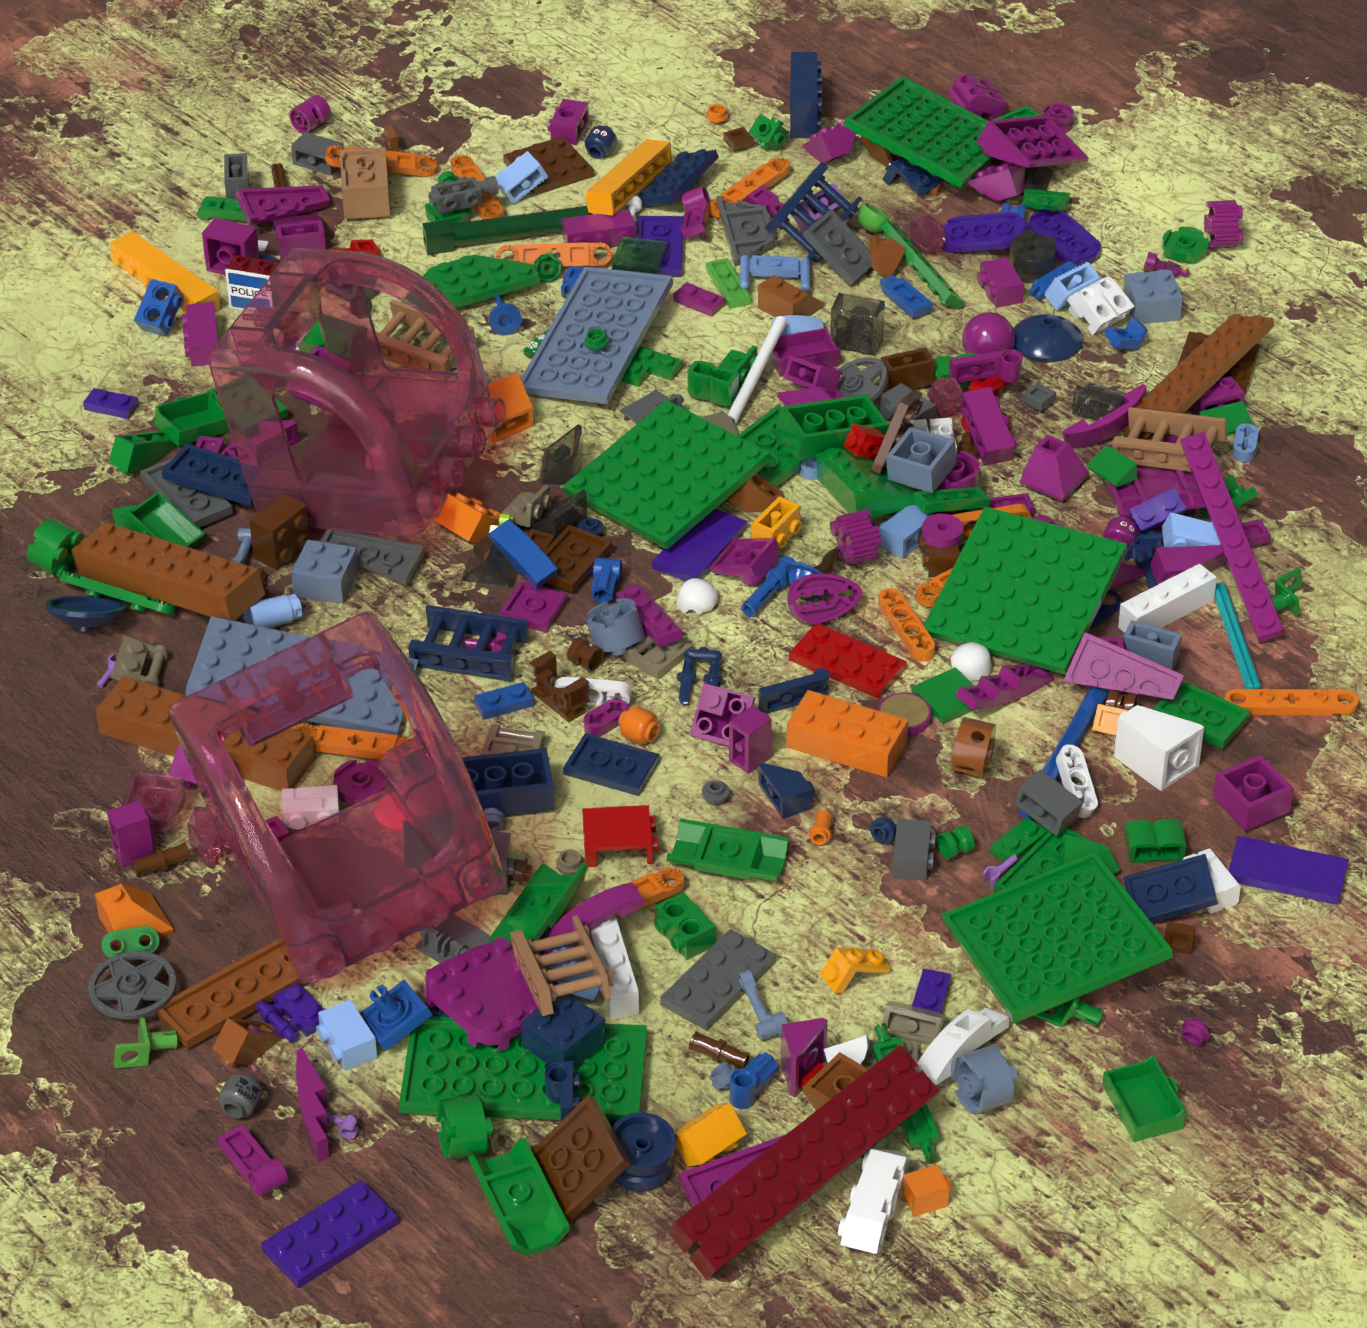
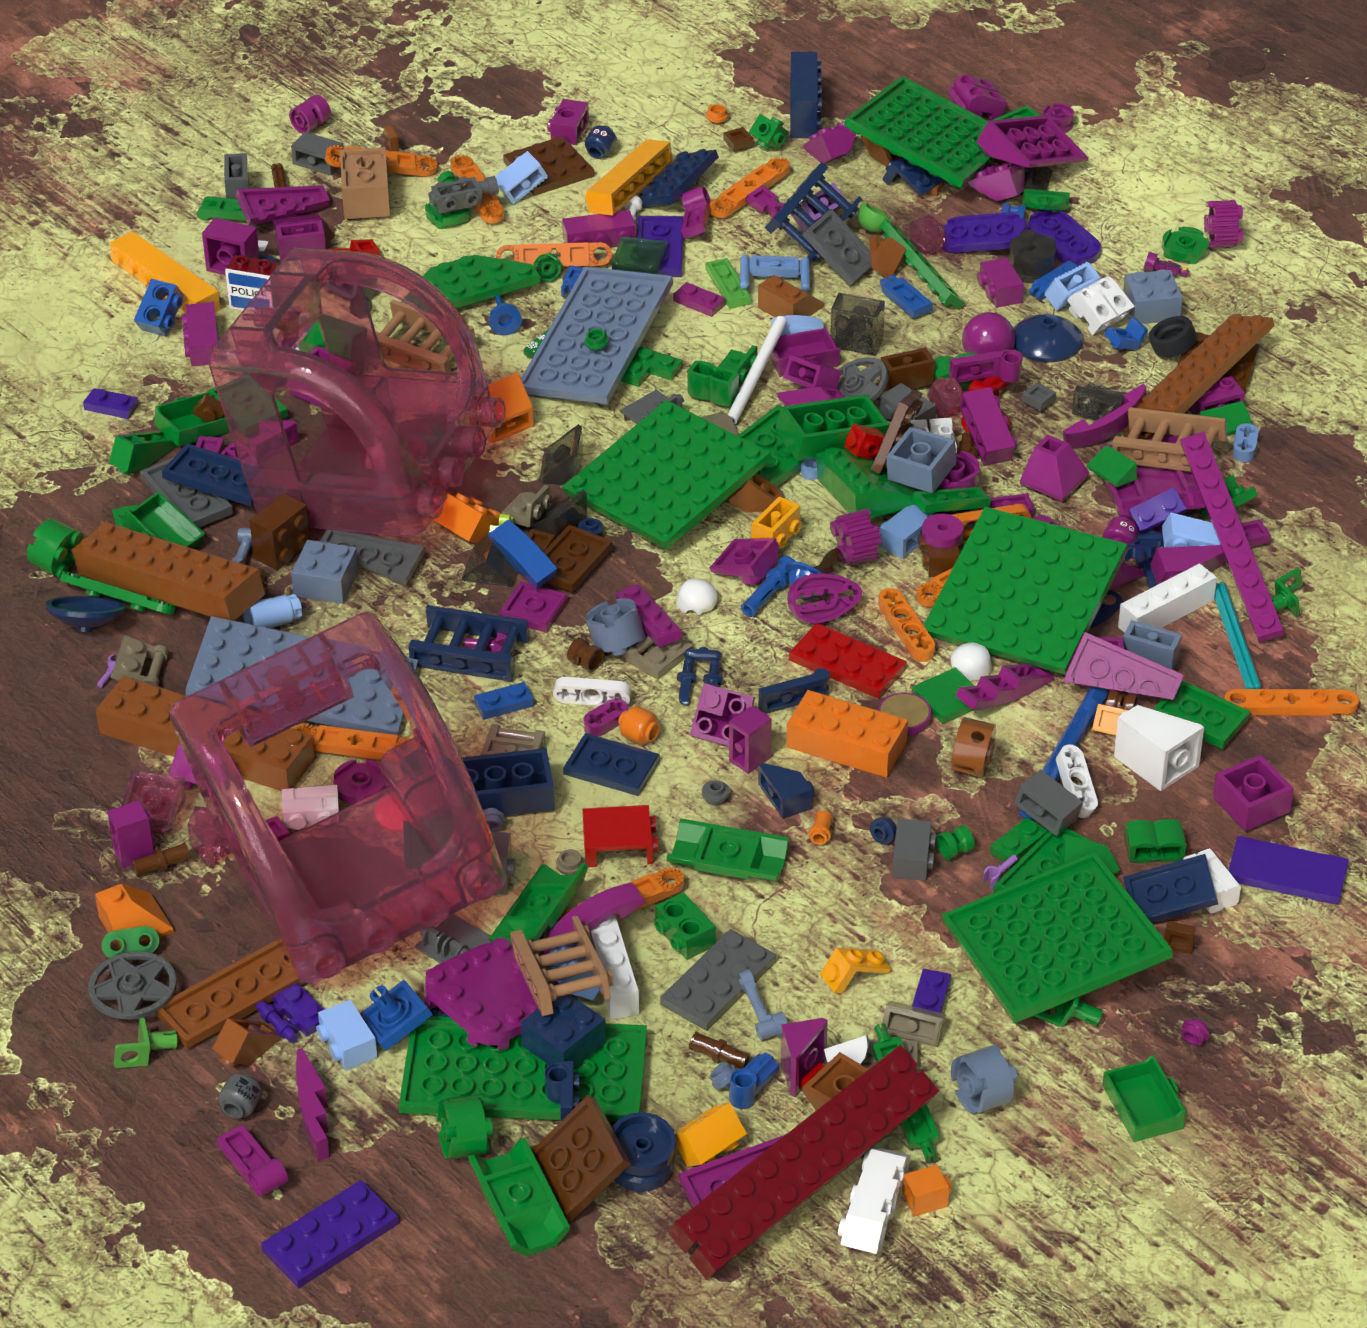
(208, 409): none -> reddish brown plate
(347, 1126): medium lavender hand -> none
(444, 236): dark green brick -> none
(522, 871): reddish brown plate -> none
(564, 701): reddish brown piece -> none
(605, 575): blue piece -> none
(700, 546): dark purple tile -> none
(745, 228): dark grey wing -> none
(959, 1038): white slope -> none
(1176, 326): none -> black tyre

